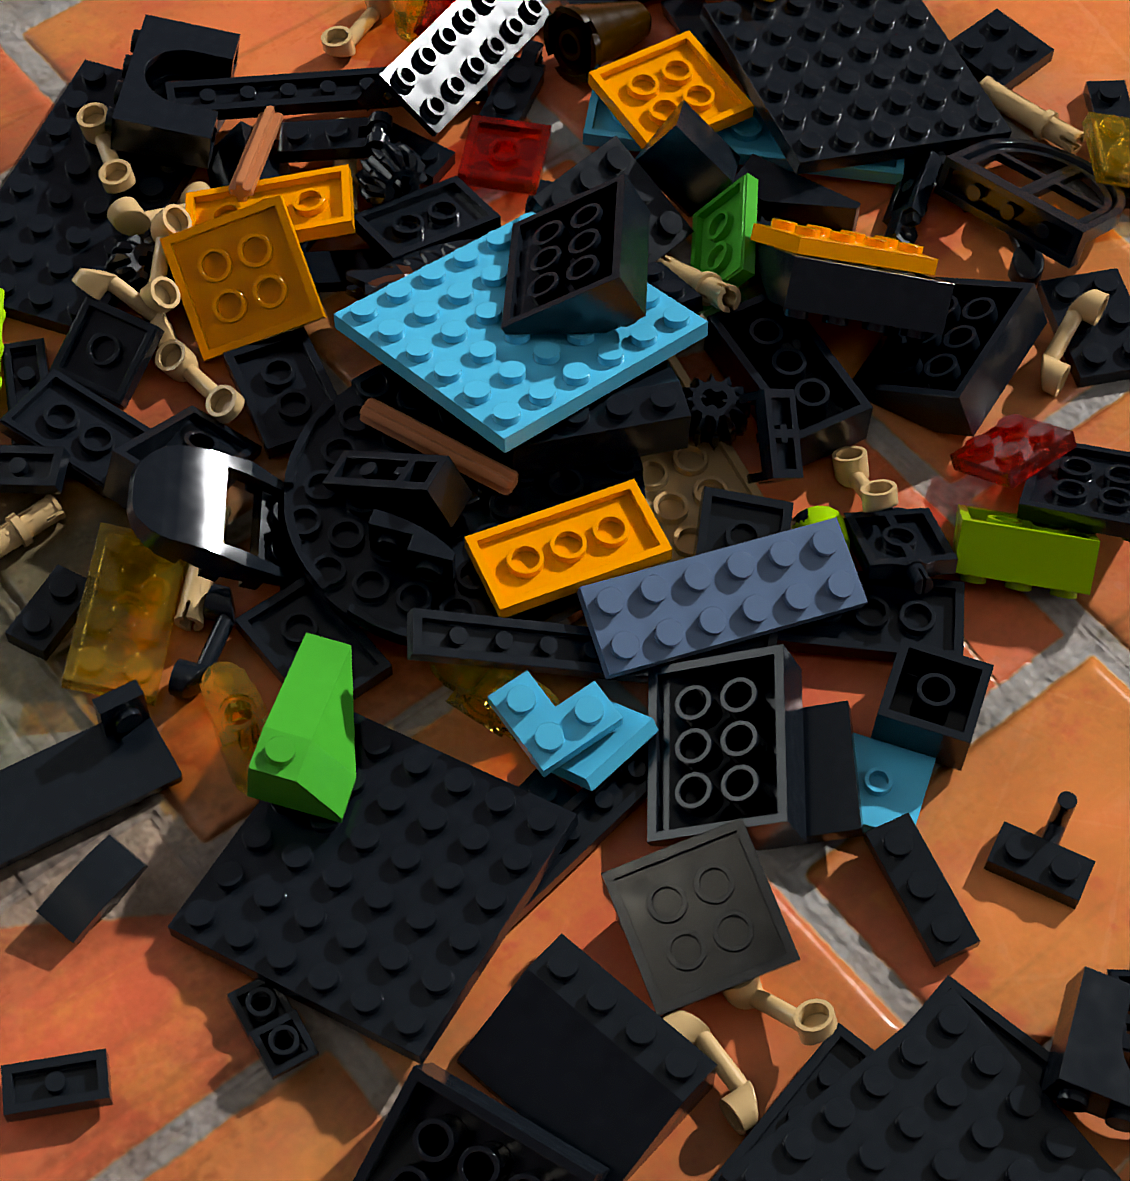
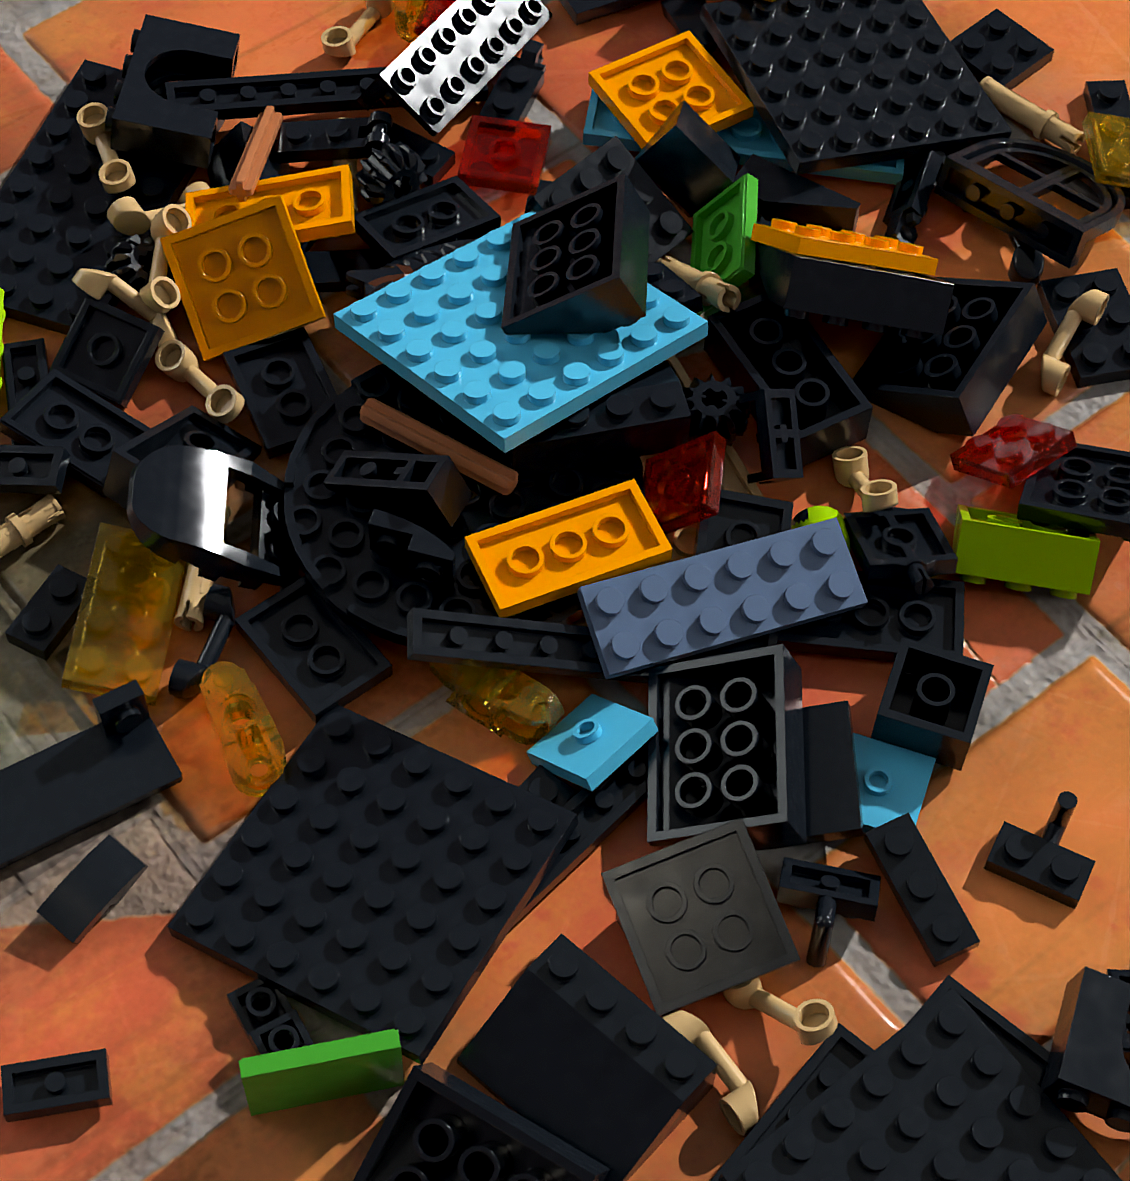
(309, 737): bright green wedge -> none
(322, 1071): none -> bright green tile
(549, 732): medium azure plate -> none
(593, 35): dark brown cone -> none
(686, 482): none -> clear red plate
(828, 892): none -> black plate

